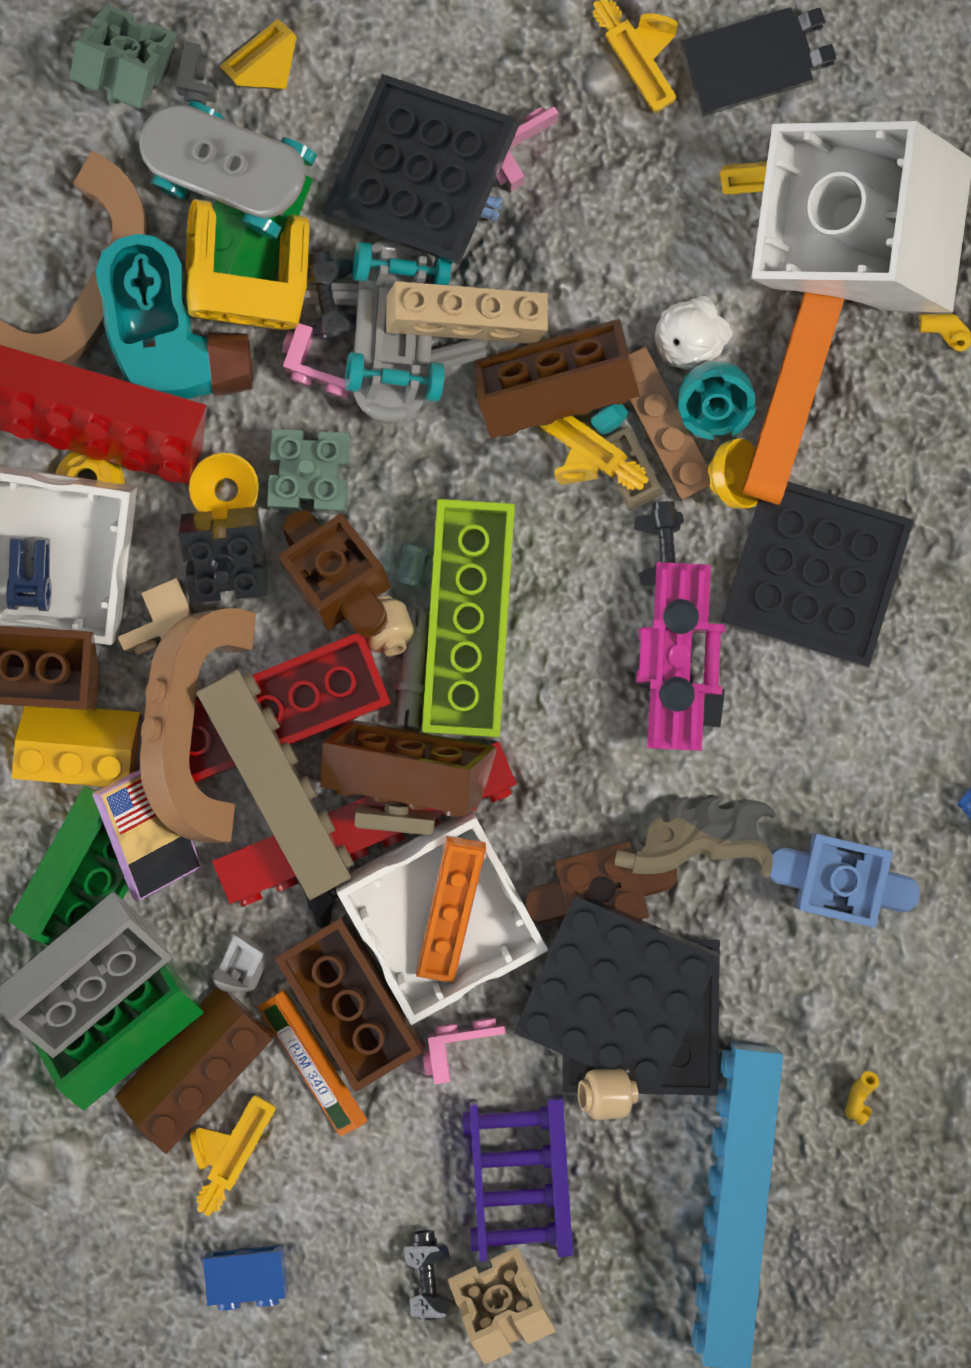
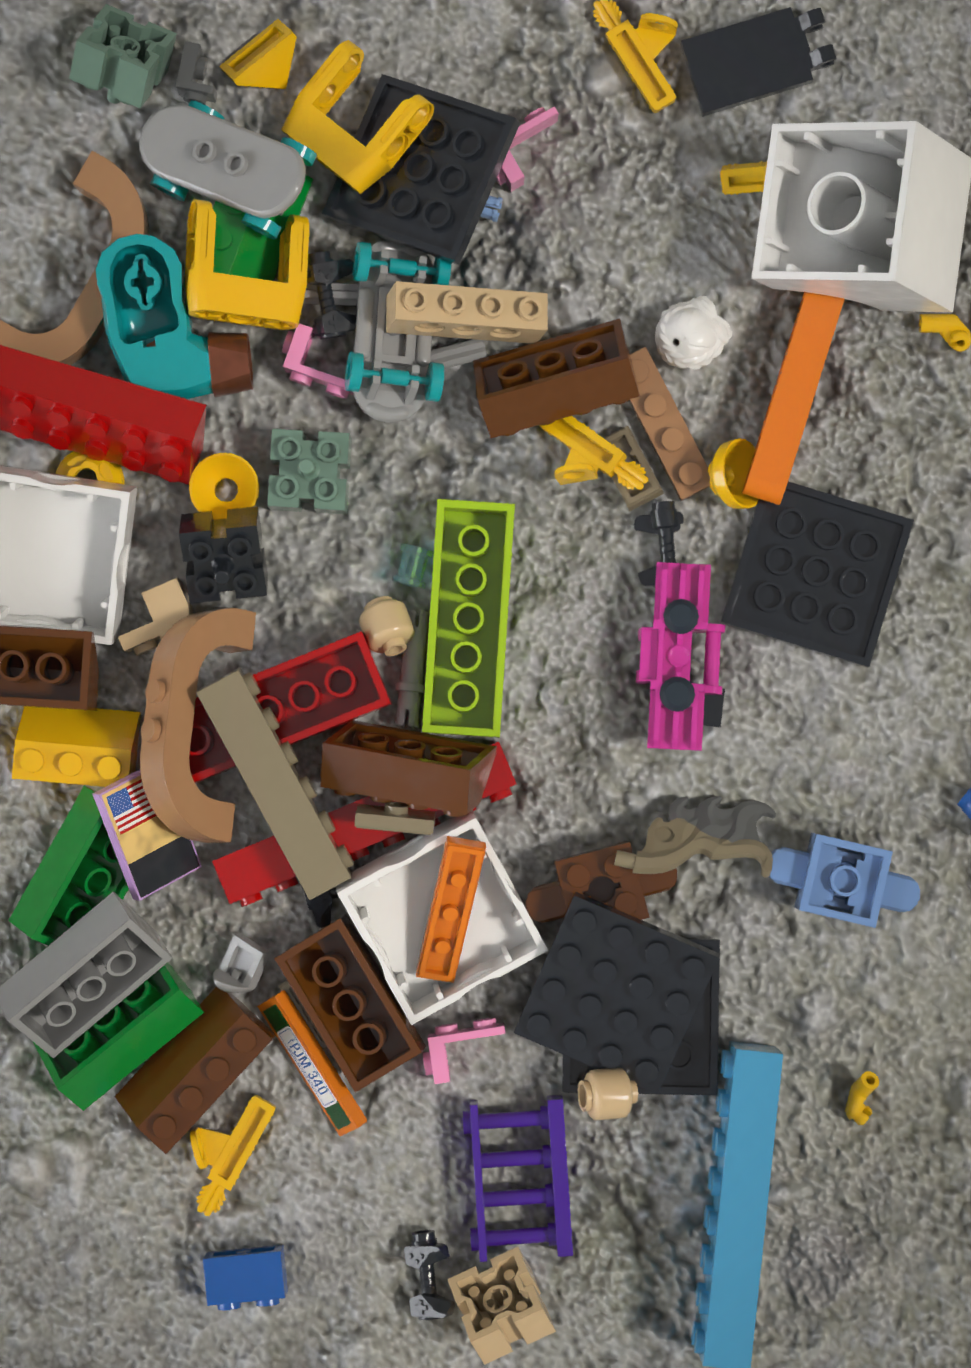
(19, 580): dark blue piece -> none
(334, 146): none -> yellow connector
(335, 572): reddish brown brick -> none
(609, 419): teal tile -> none
(716, 399): teal cylinder -> none

